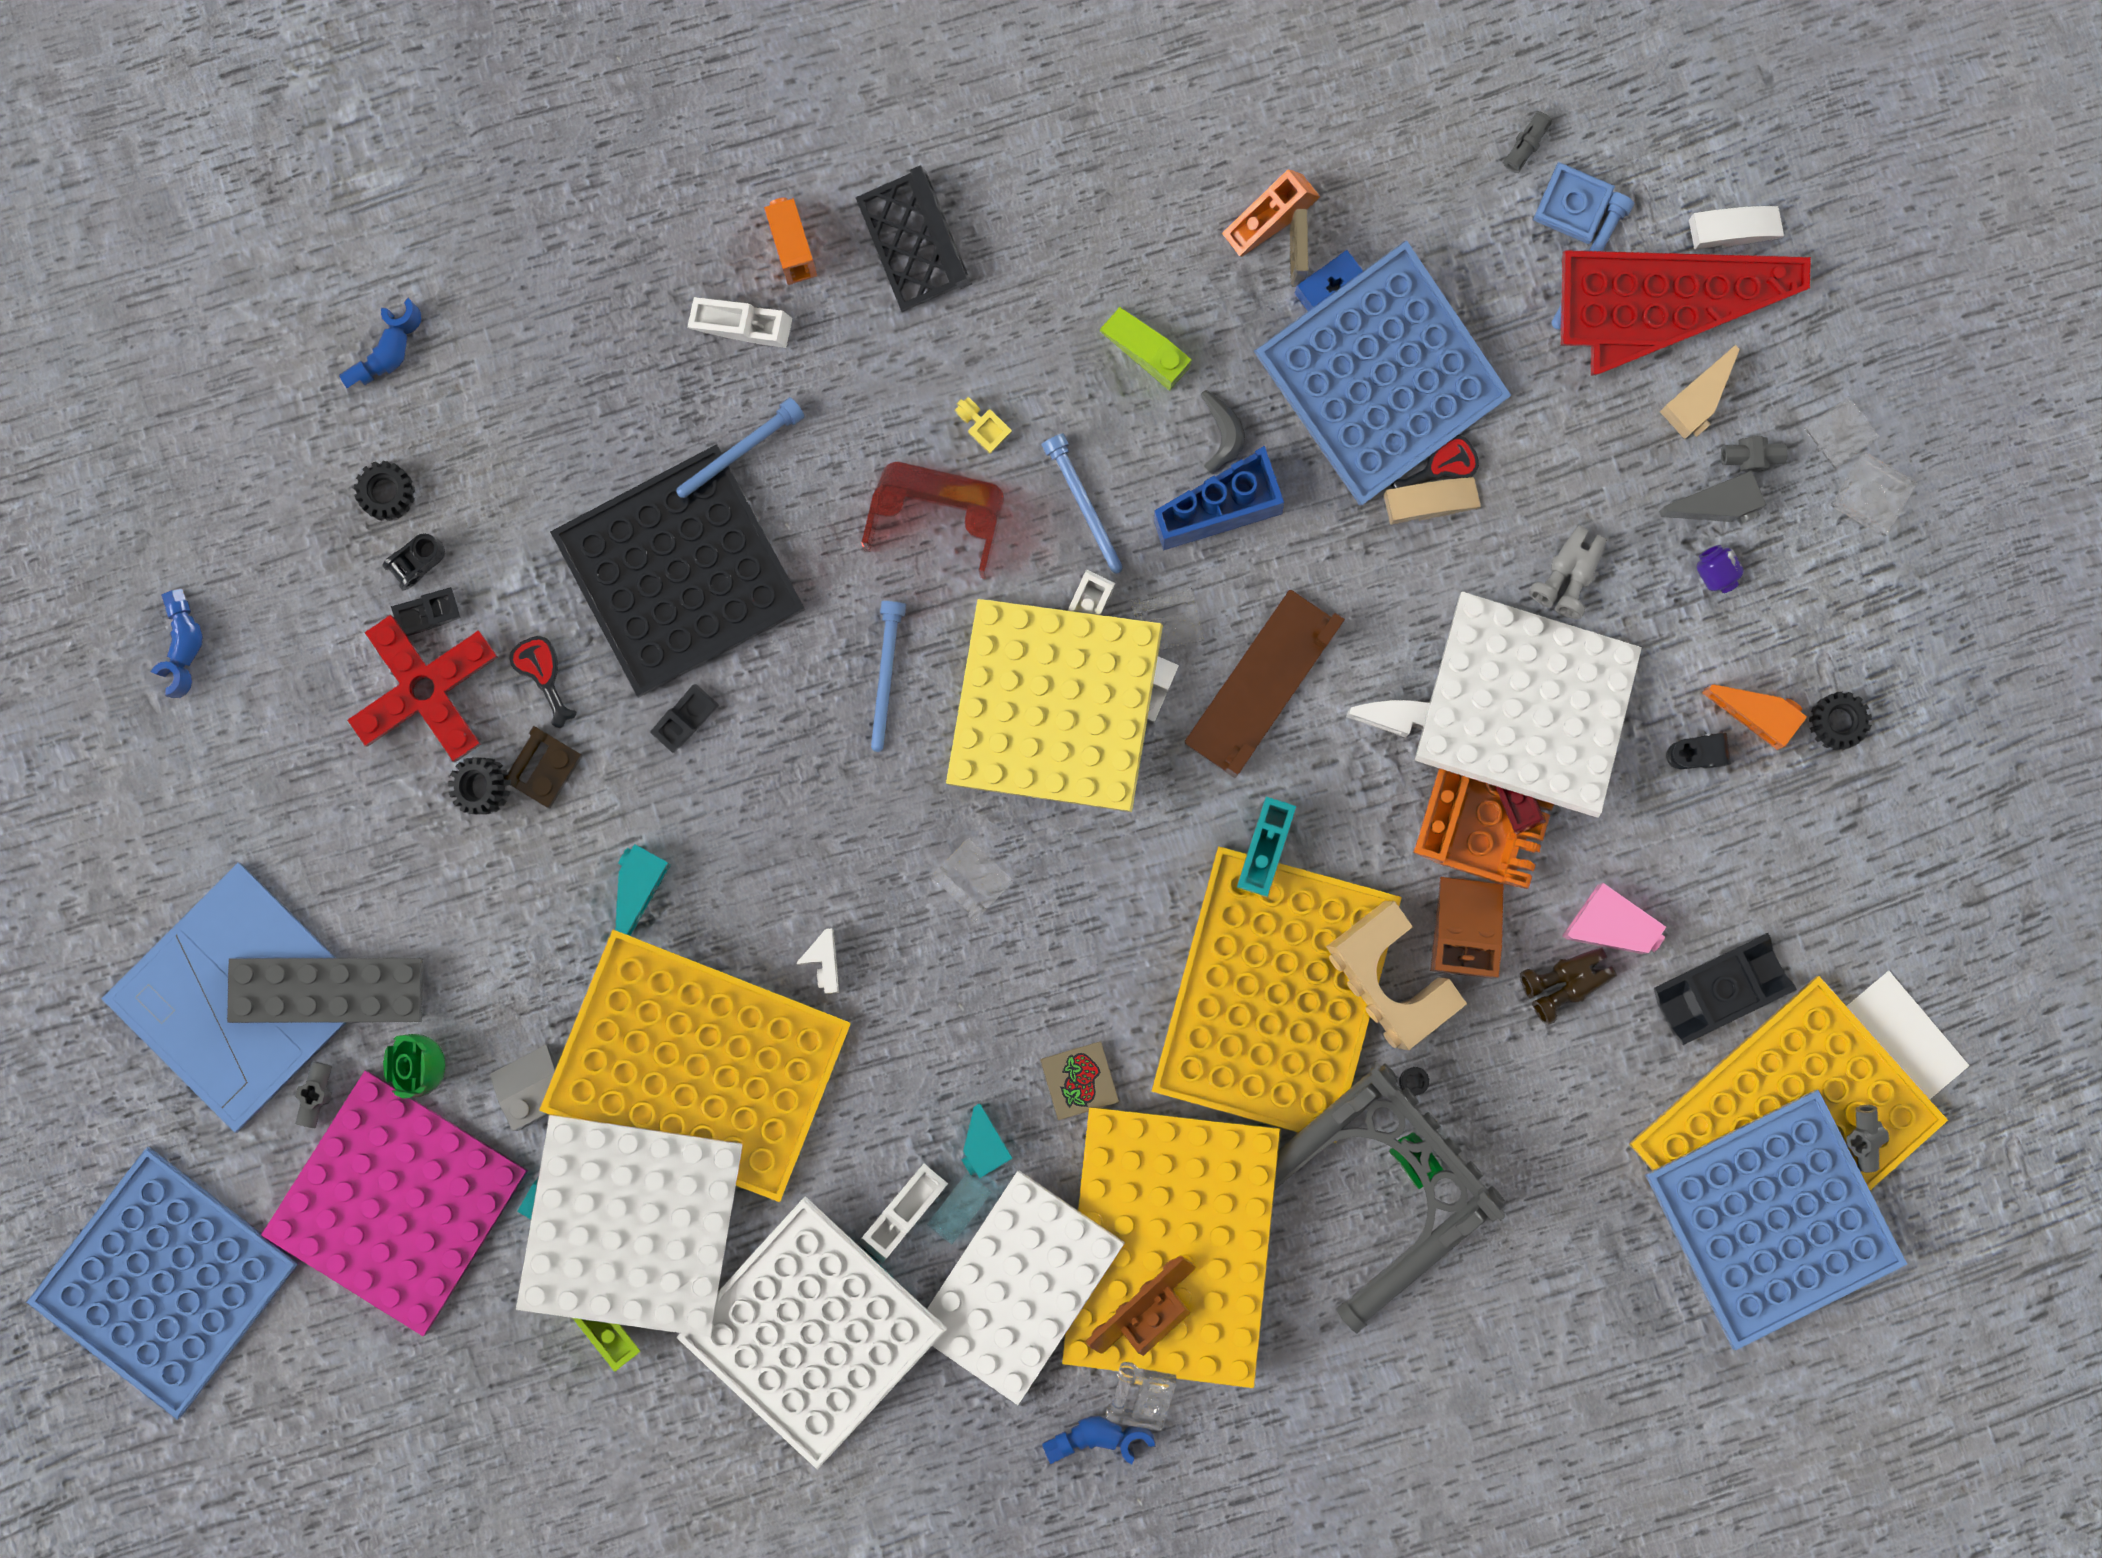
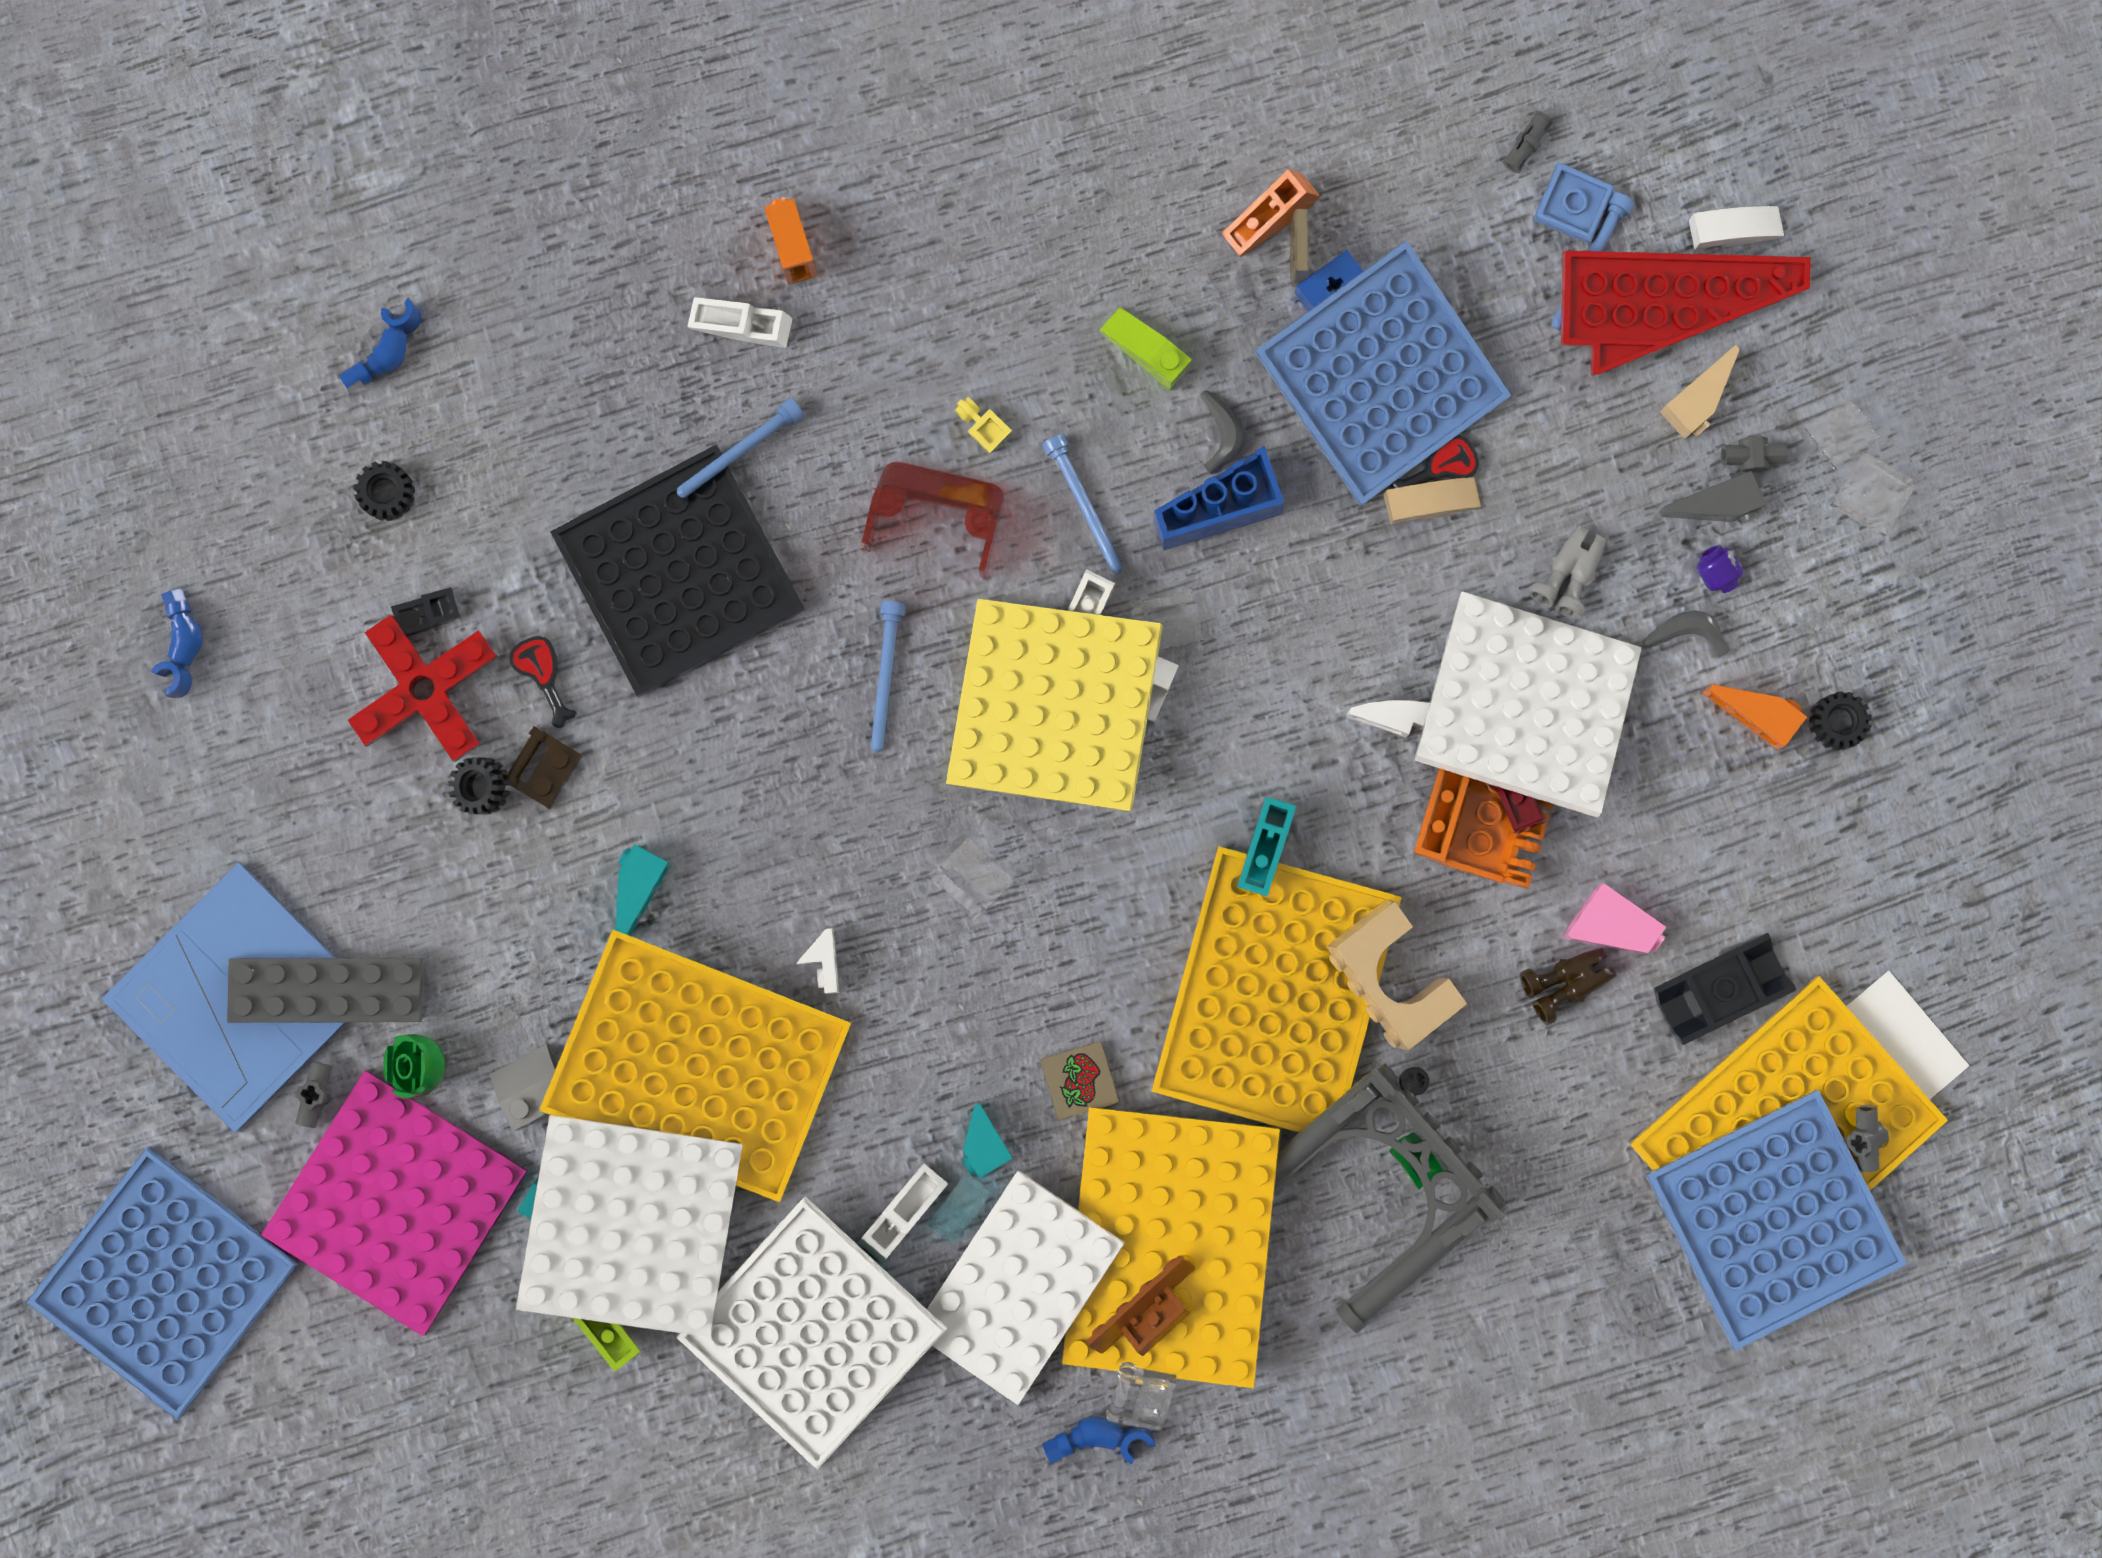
(412, 561): black piece -> none
(684, 718): black slope -> none
(938, 228): black fence -> none
(1262, 683): reddish brown bracket -> none
(1468, 928): dark orange slope -> none
(1690, 623): none -> dark grey piece
(1703, 751): black piece -> none

